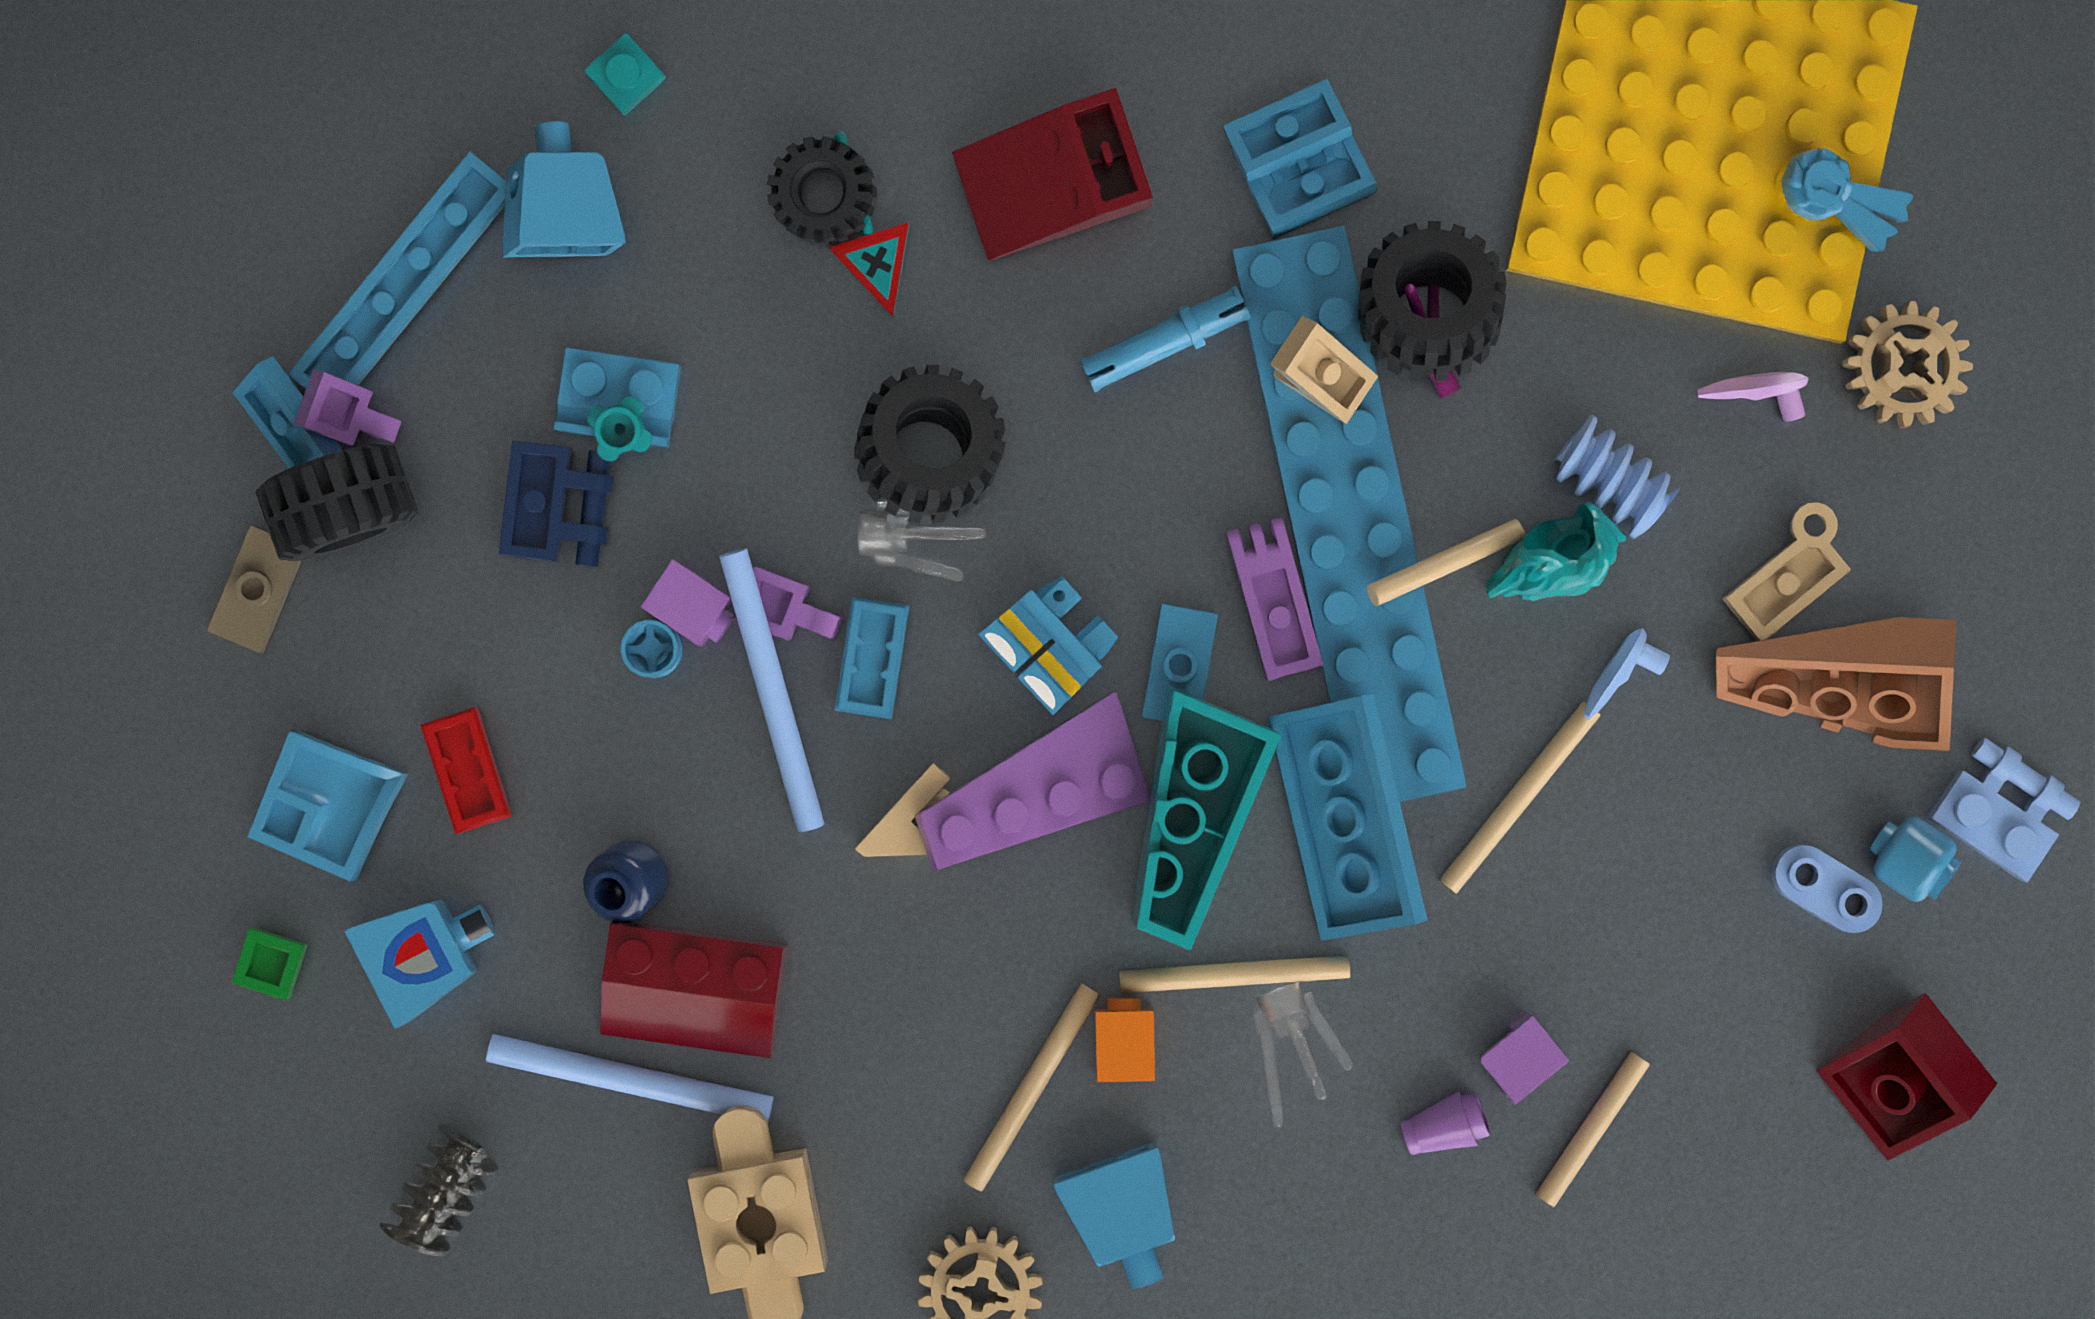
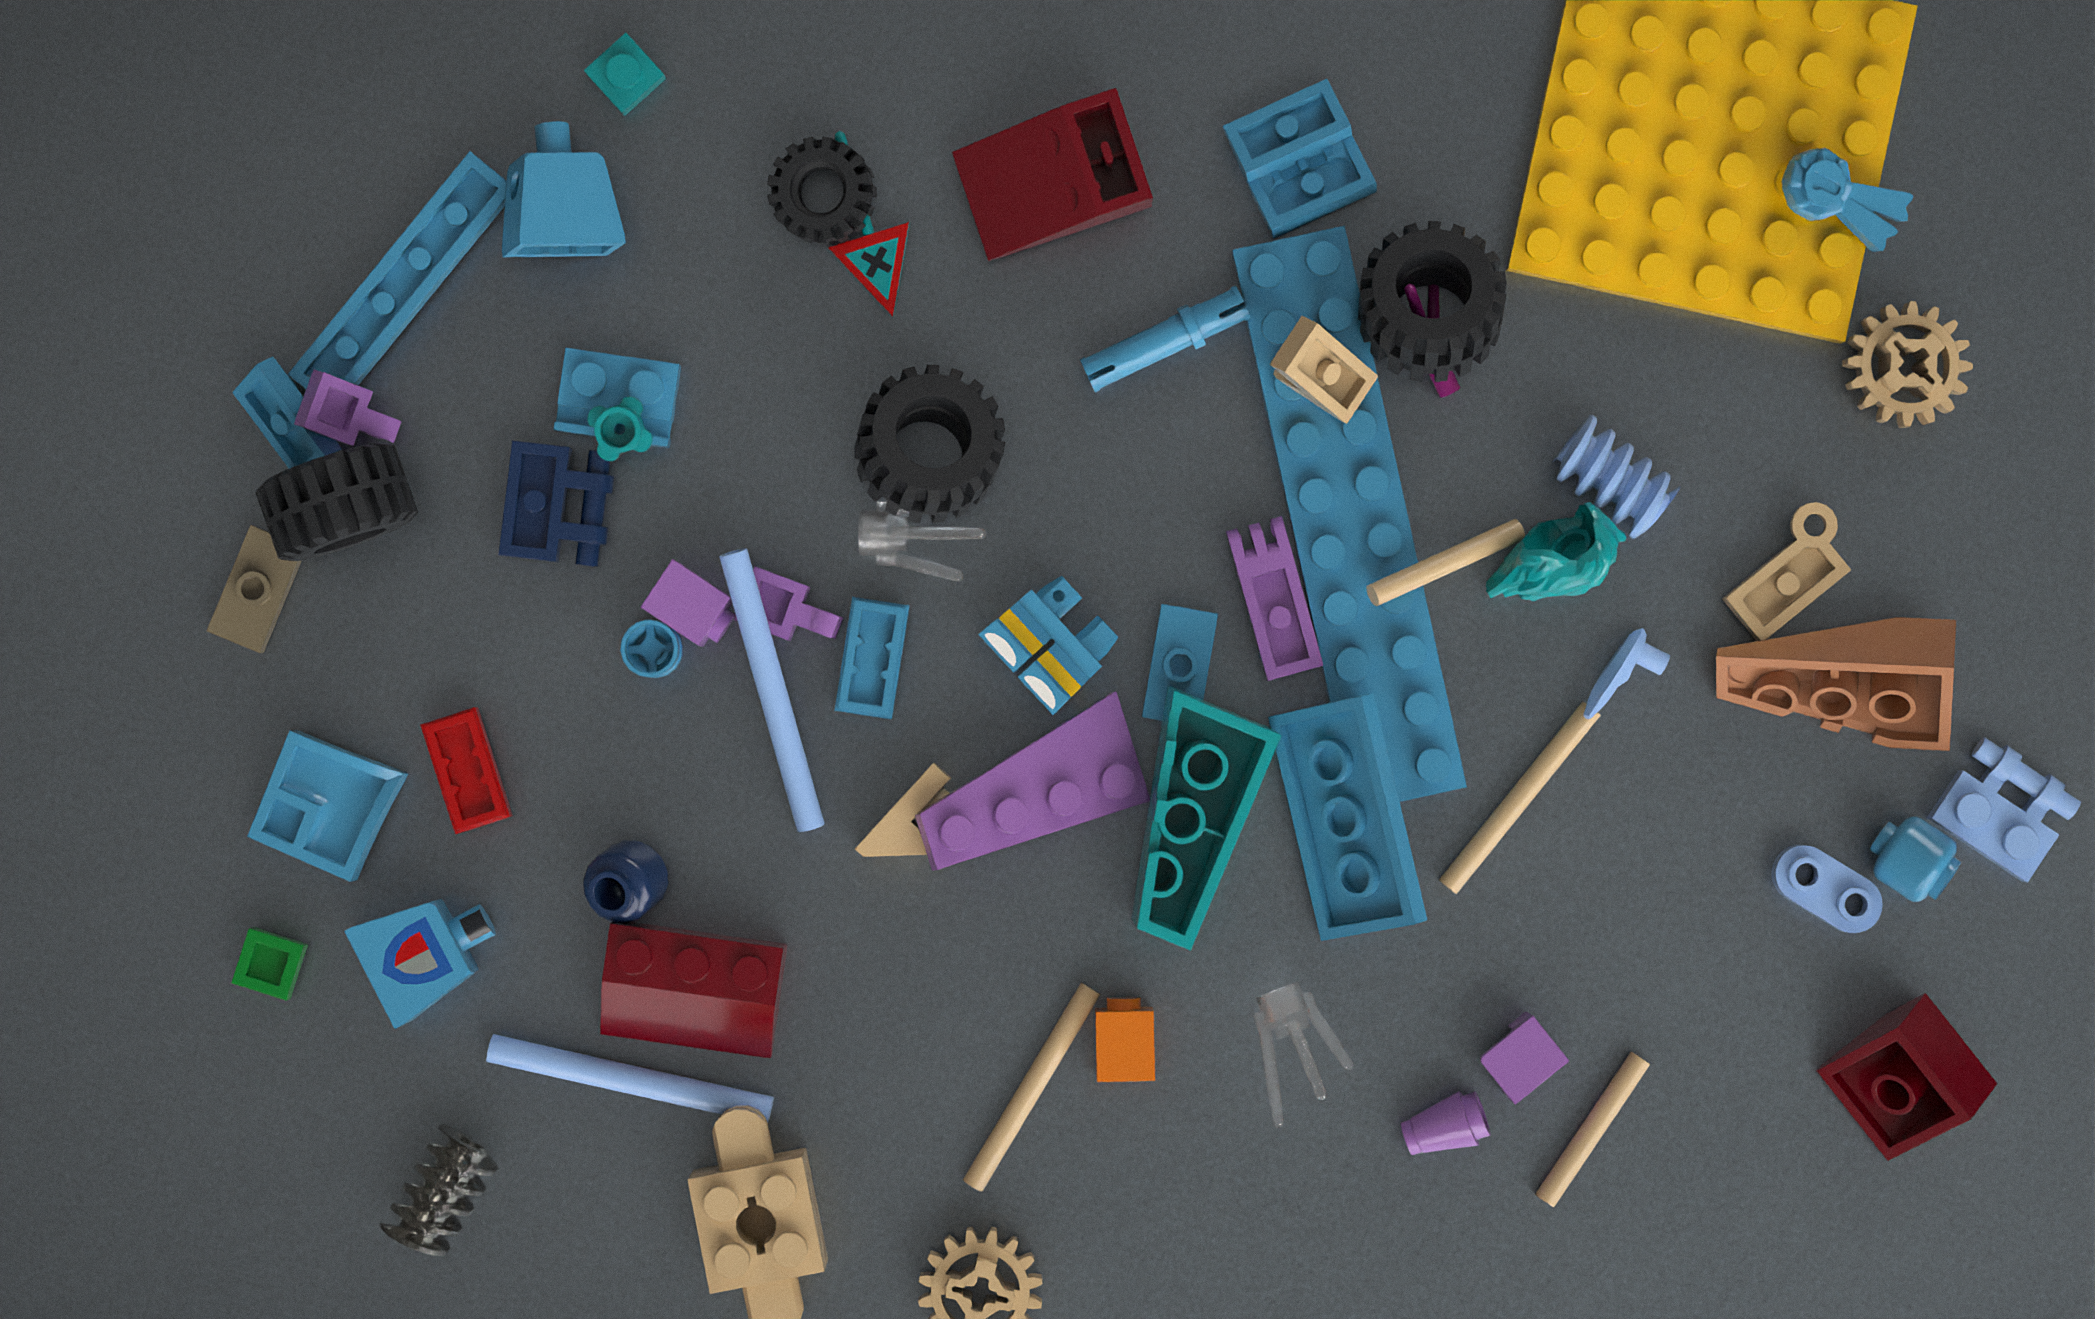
(1121, 1210): dark azure torso -> none
(1234, 974): tan bar -> none
(1760, 386): lavender bar -> none

